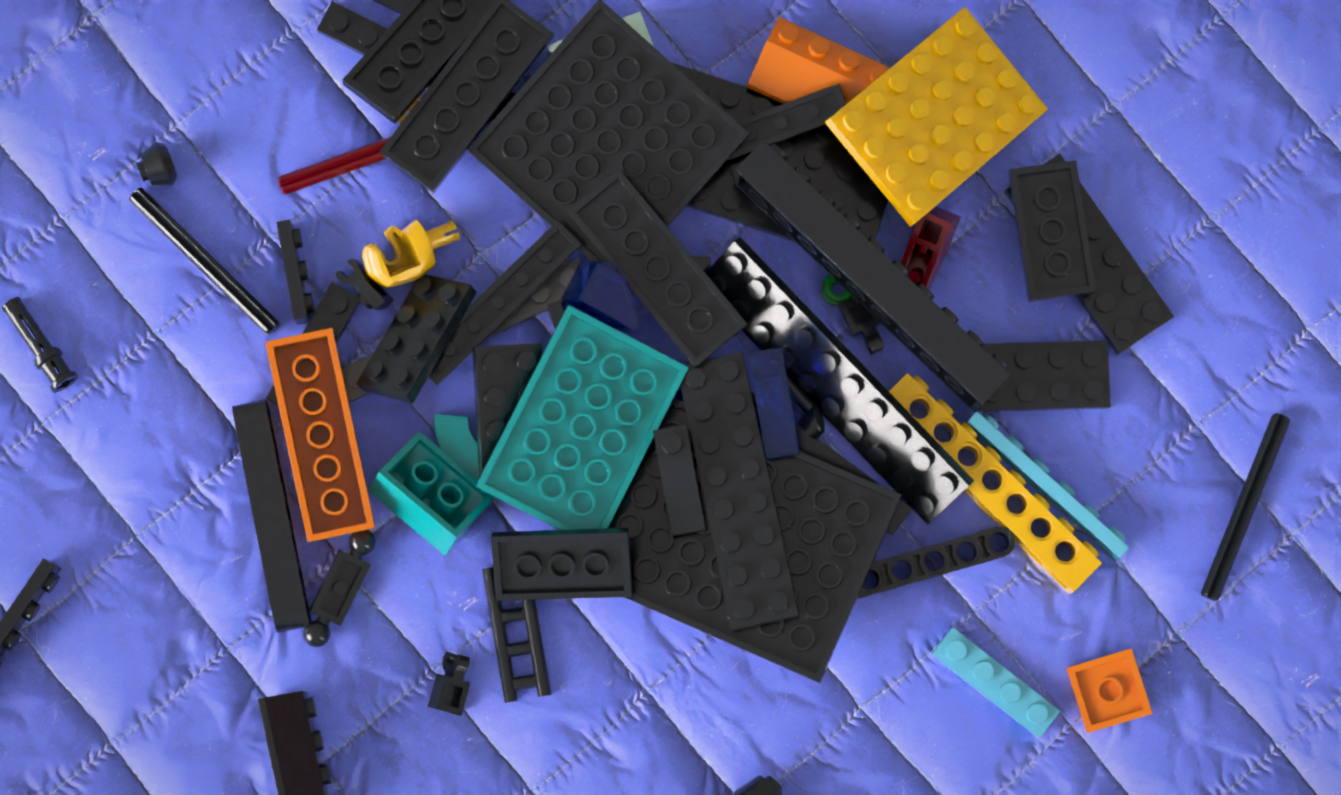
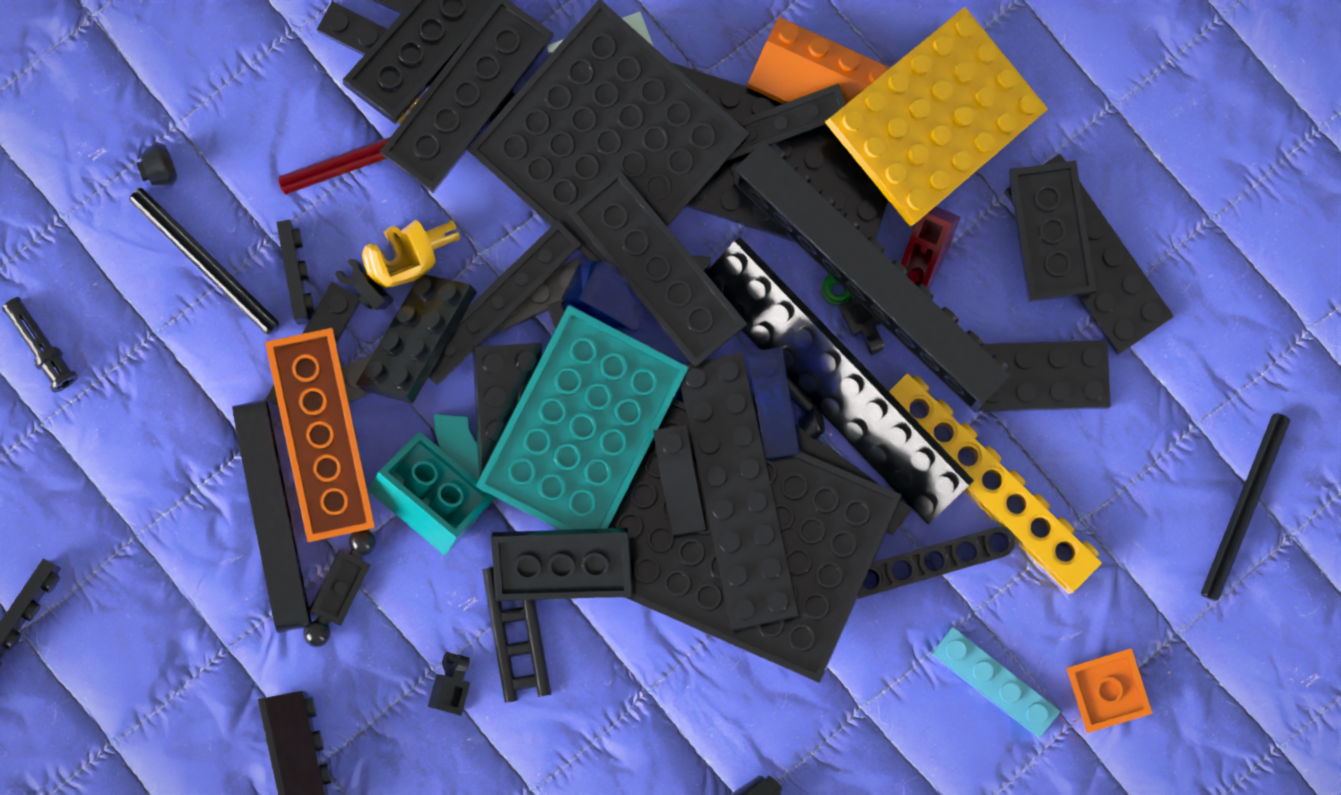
(1058, 493): medium azure plate -> none

